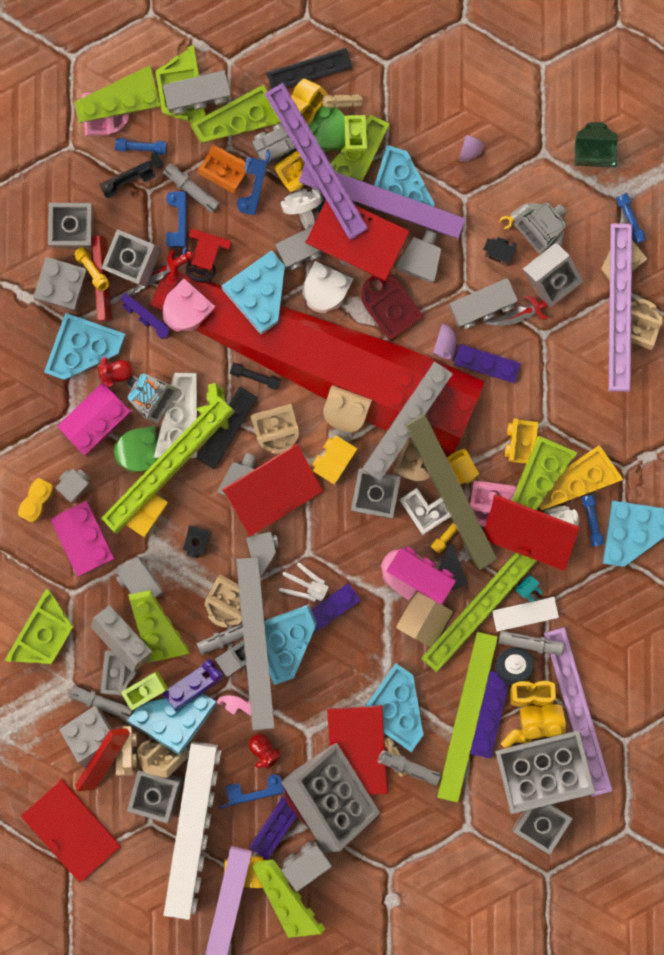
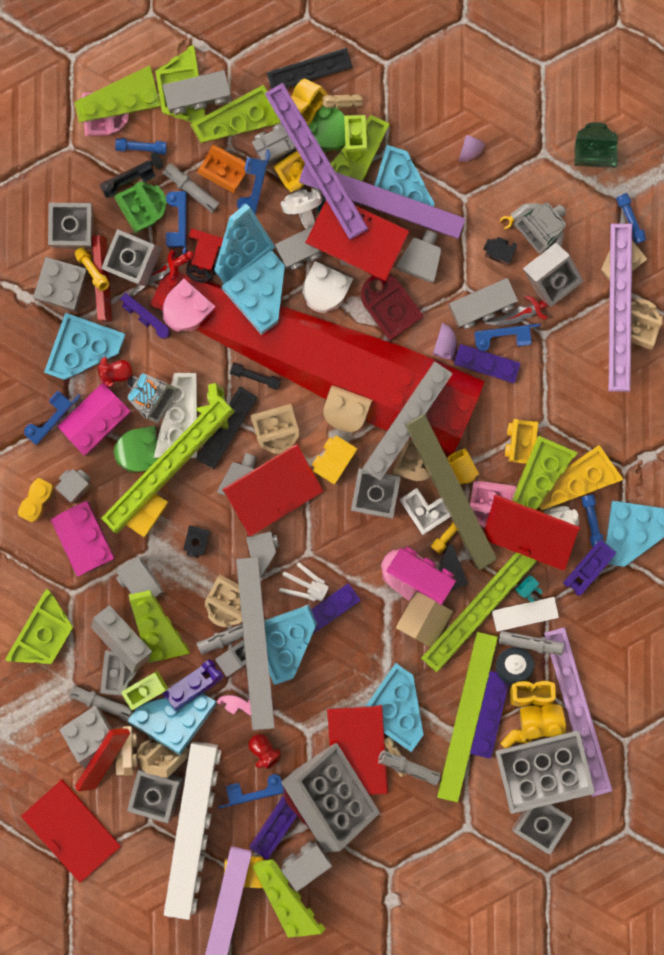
(61, 403): none -> blue piece
(142, 205): none -> bright green slope
(242, 244): none -> medium azure plate
(523, 336): none -> blue piece
(590, 566): none -> dark purple plate

